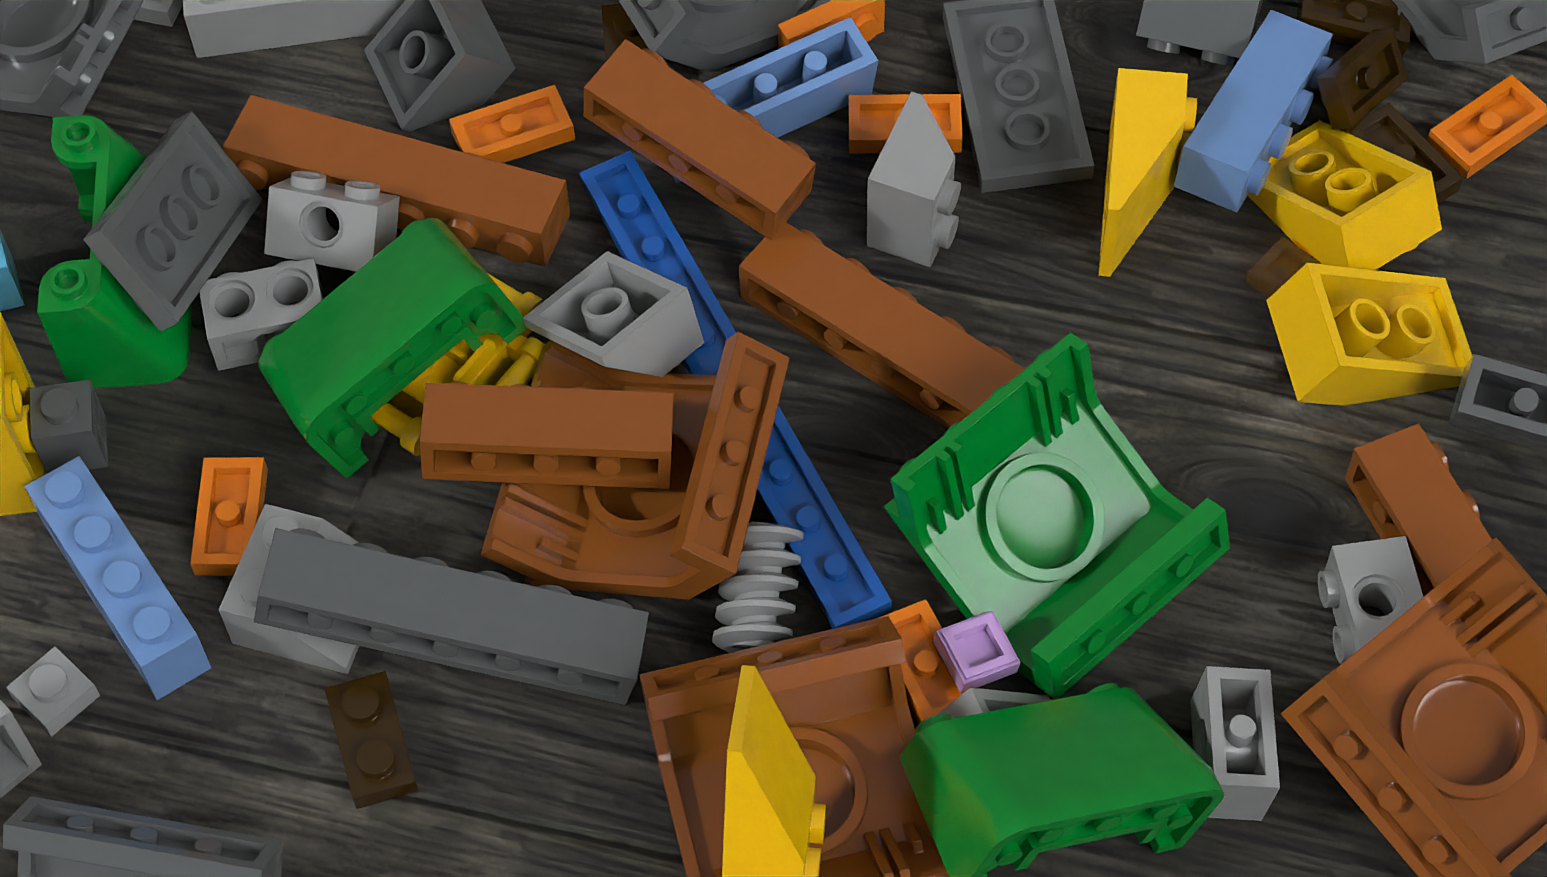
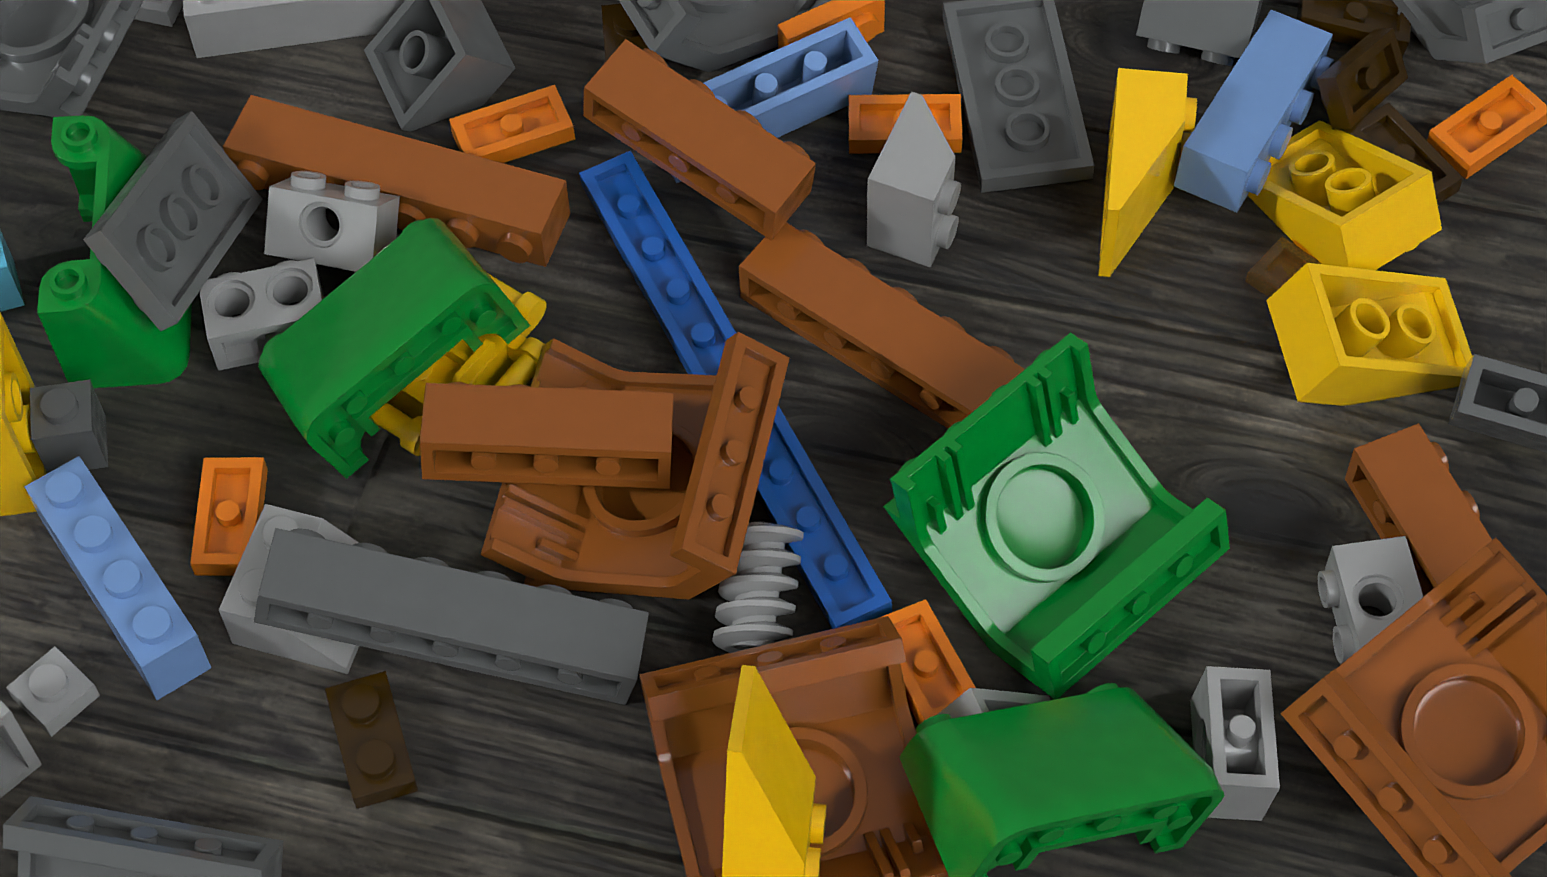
(621, 317): light grey slope -> none
(976, 651): lavender tile -> none

